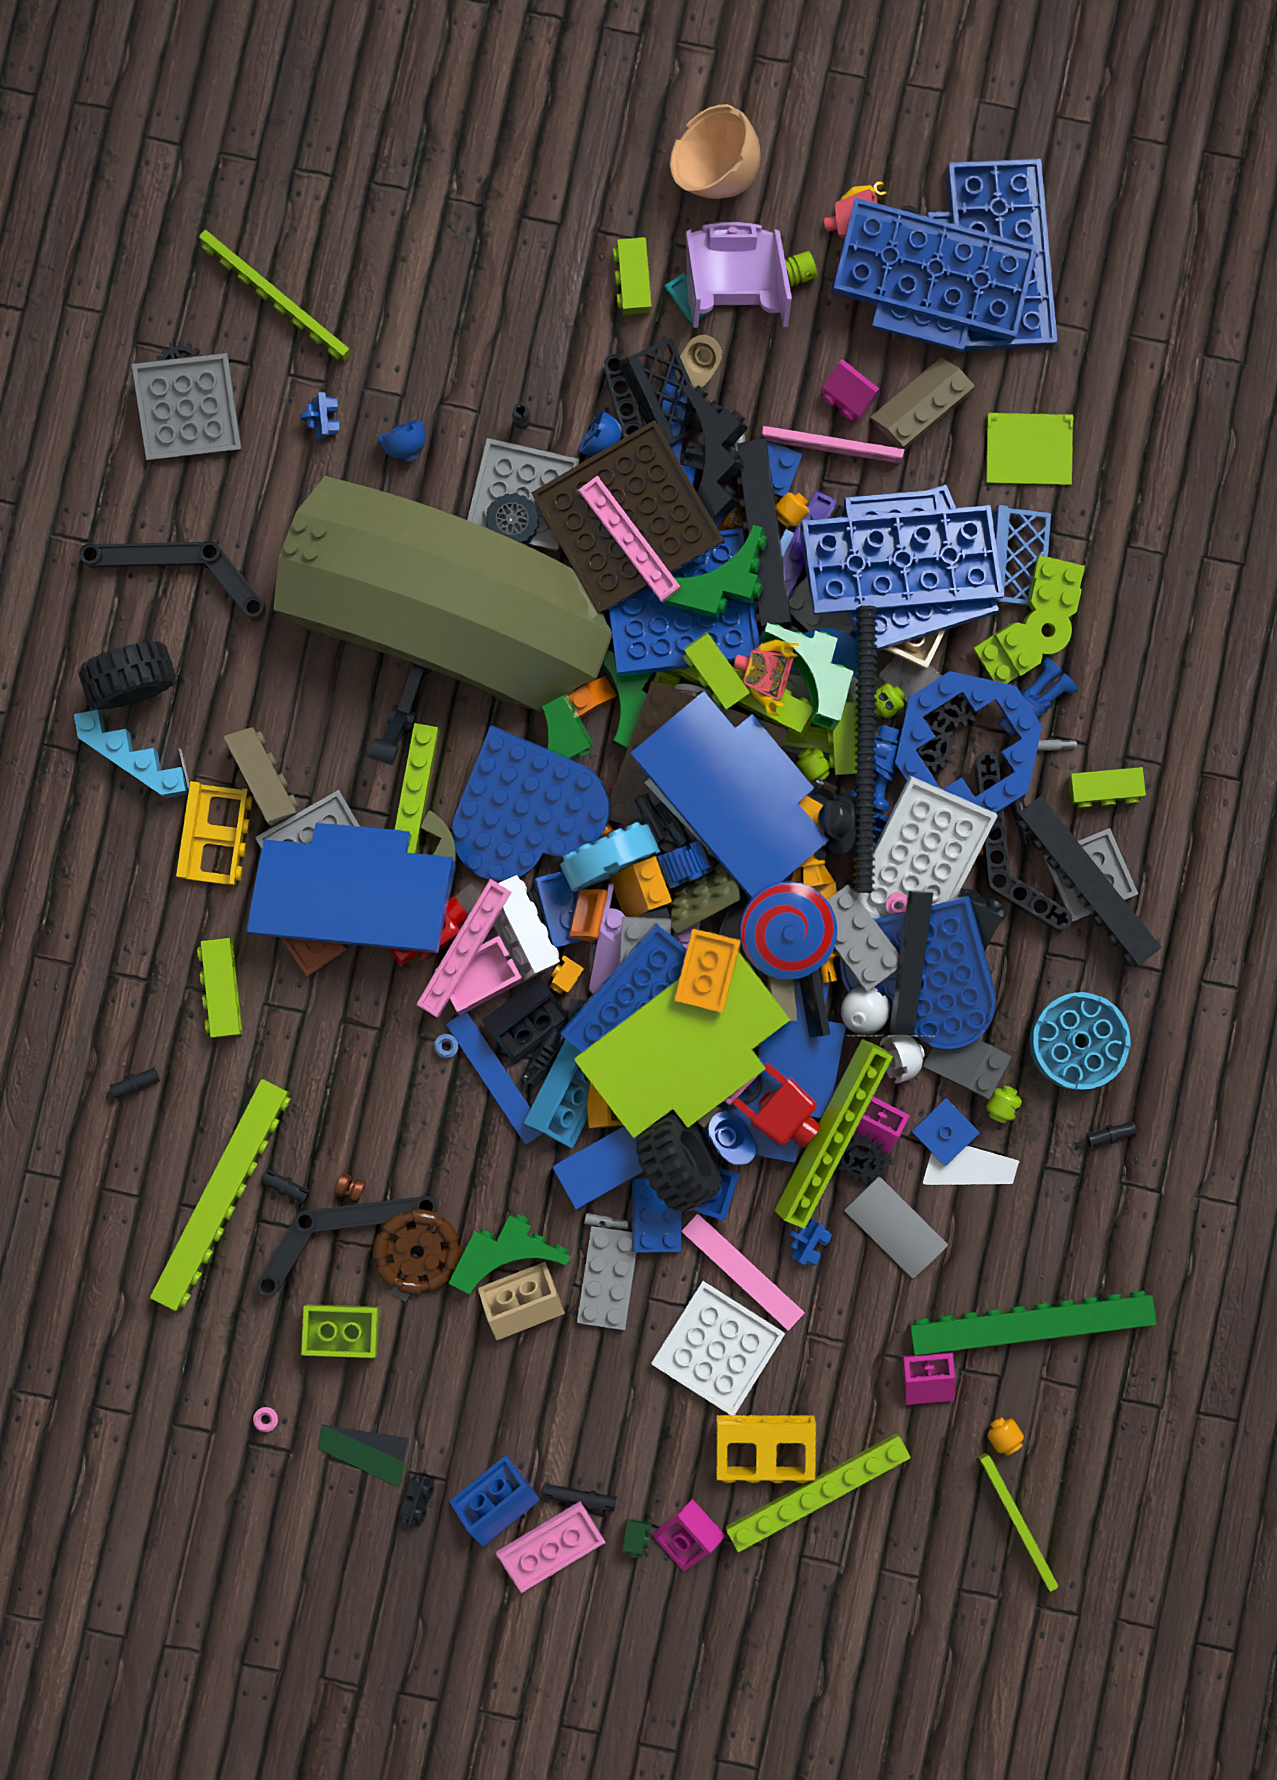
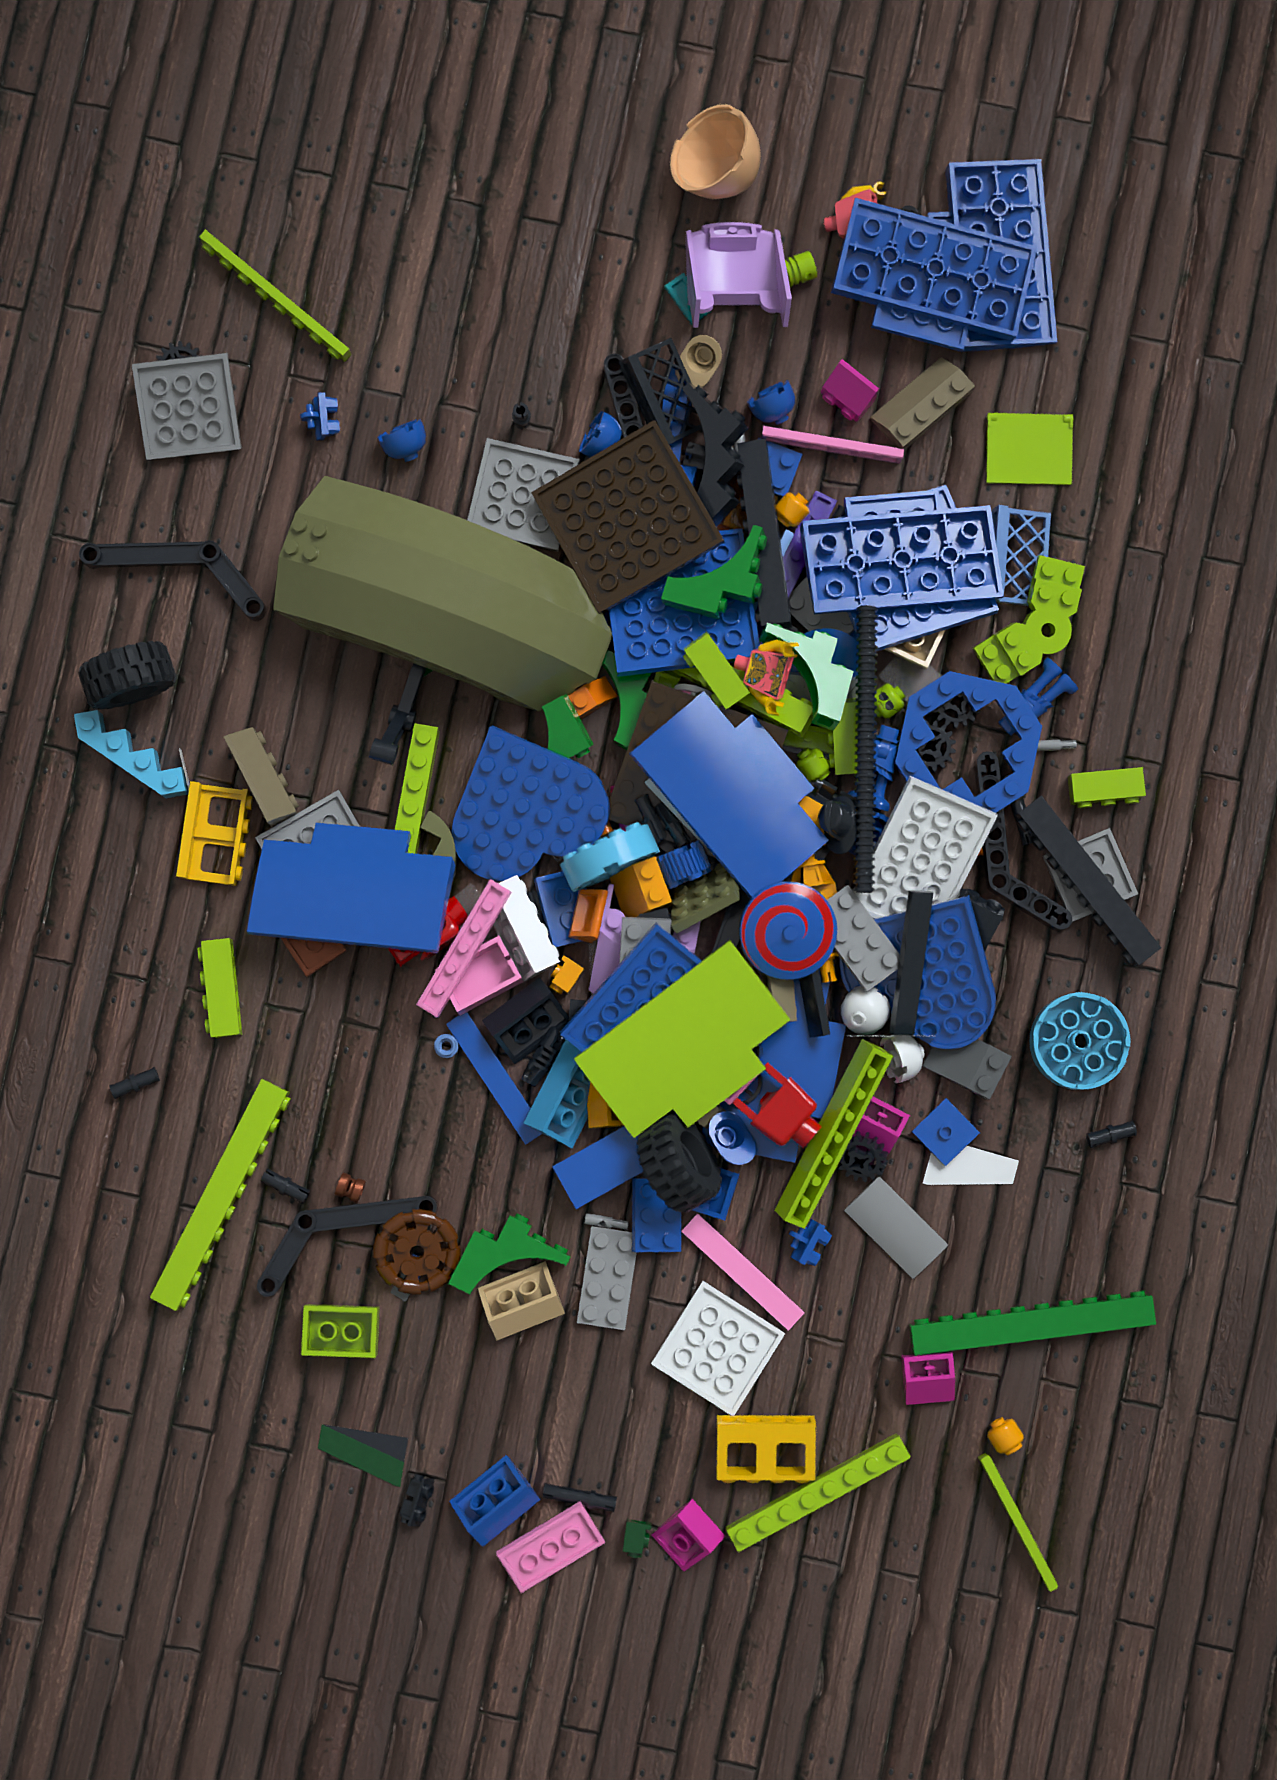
(257, 1419): bright pink plate -> none
(513, 517): wheel -> none
(629, 539): bright pink tile -> none
(633, 276): lime brick -> none
(707, 970): light orange plate -> none
(773, 403): none -> blue cylinder
(892, 899): bright pink plate -> none
(1004, 1104): lime head -> none

